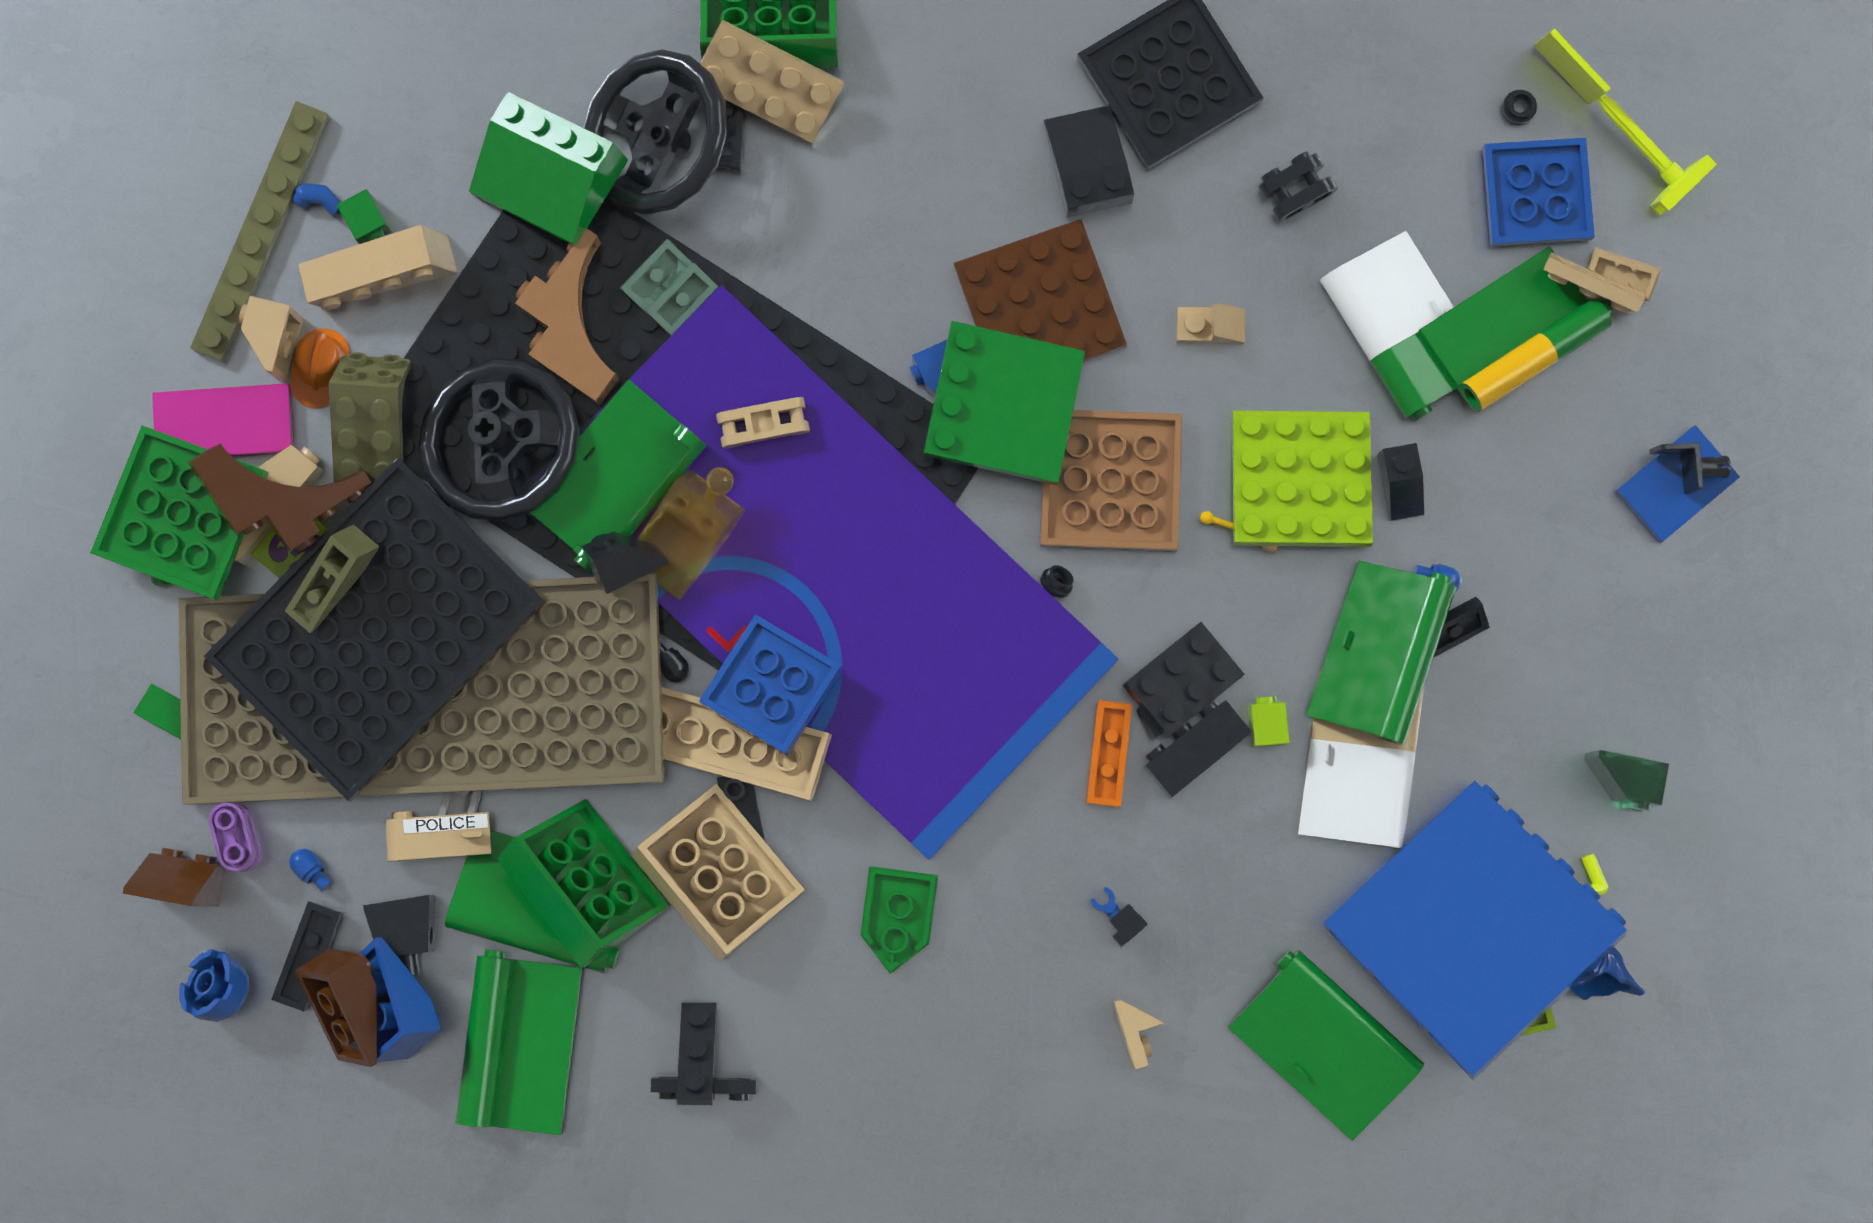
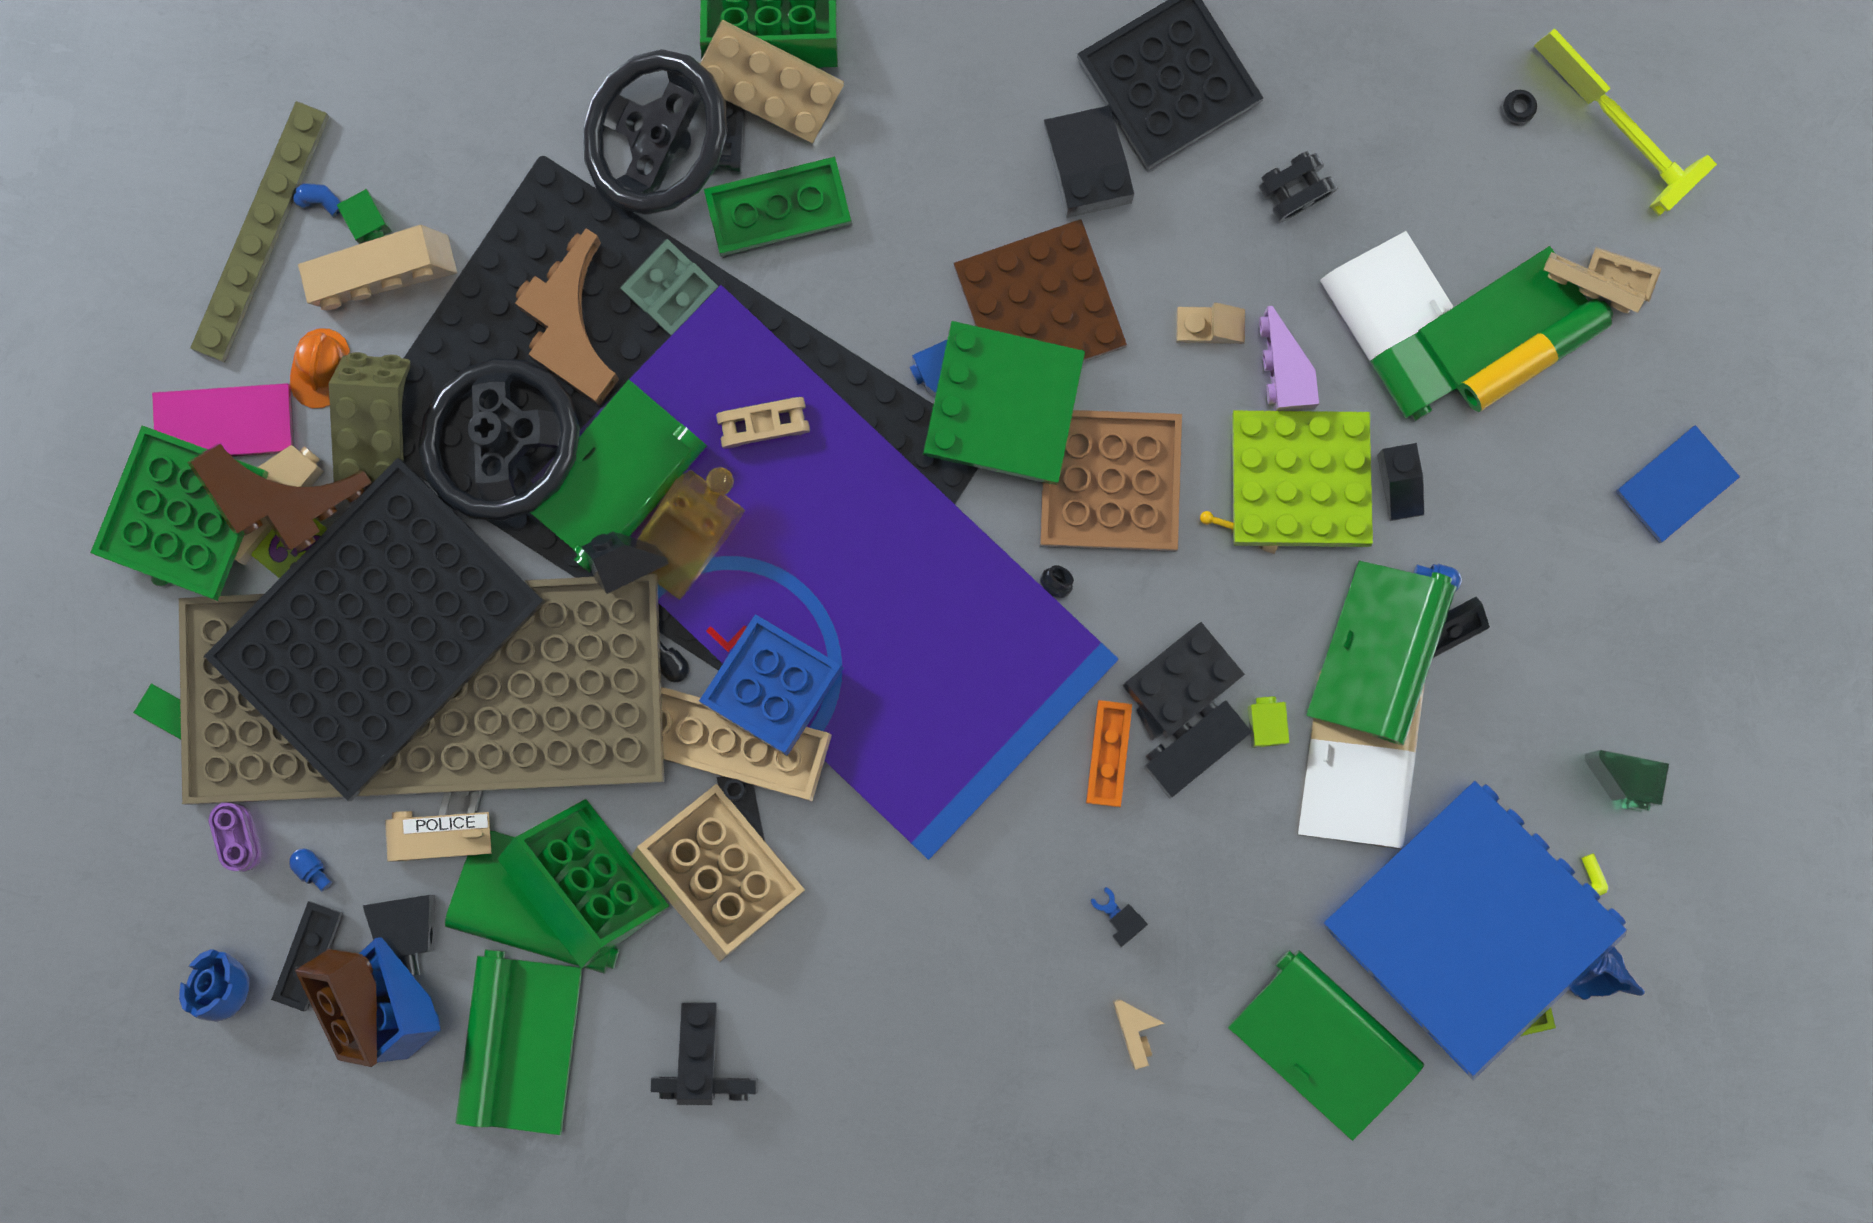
(178, 879): reddish brown slope -> none
(272, 333): tan slope -> none
(331, 576): olive slope -> none
(545, 168): green slope -> none
(777, 206): none -> green plate
(898, 914): green tile -> none
(1291, 372): none -> lavender slope
(1538, 192): blue plate -> none
(1693, 465): black bracket -> none

